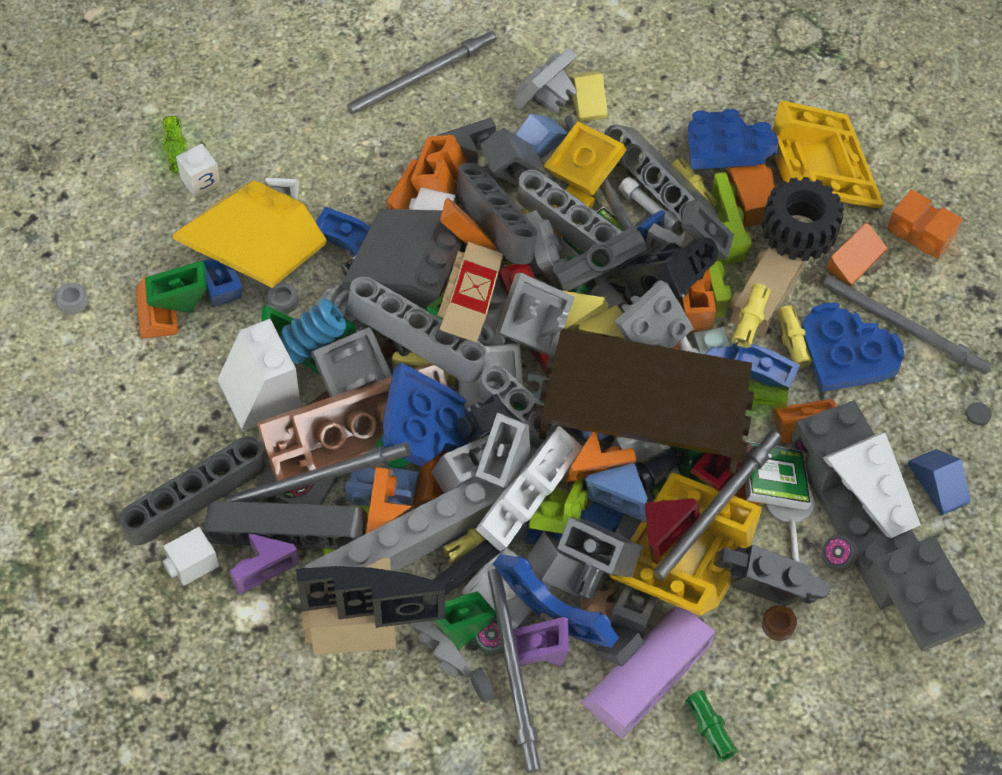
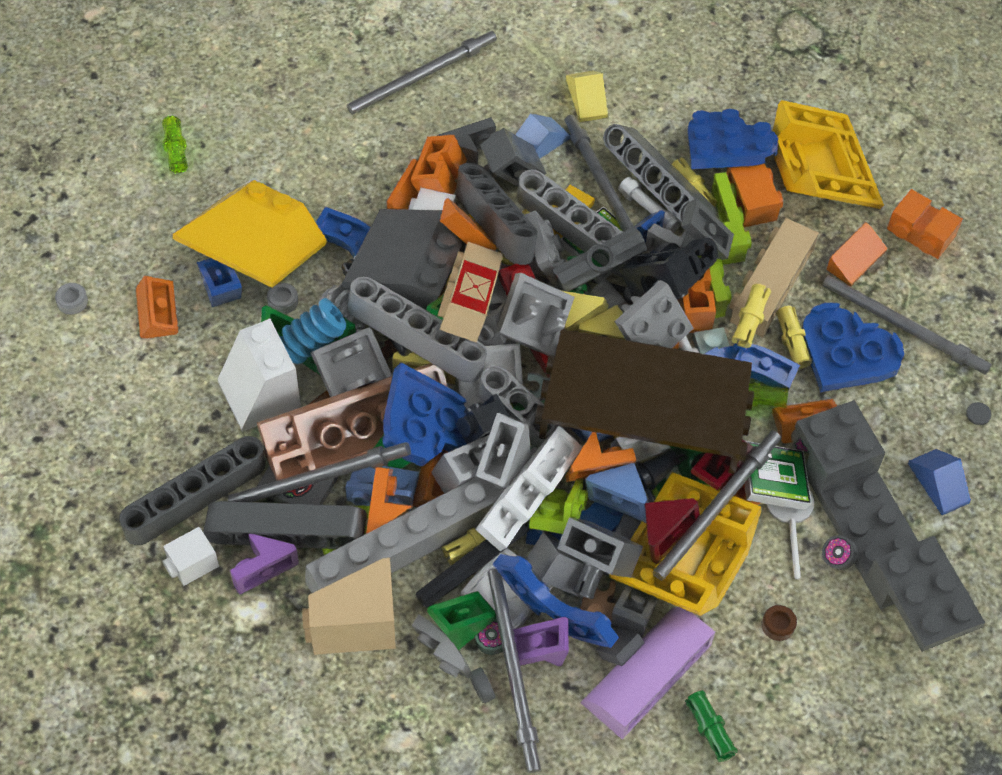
(177, 288): green slope -> none
(198, 170): white brick -> none
(286, 186): white slope -> none
(368, 591): black slope -> none
(548, 83): light grey plate -> none
(585, 158): yellow plate -> none
(771, 575): black hinge -> none
(807, 200): black tyre -> none
(876, 480): white wing -> none

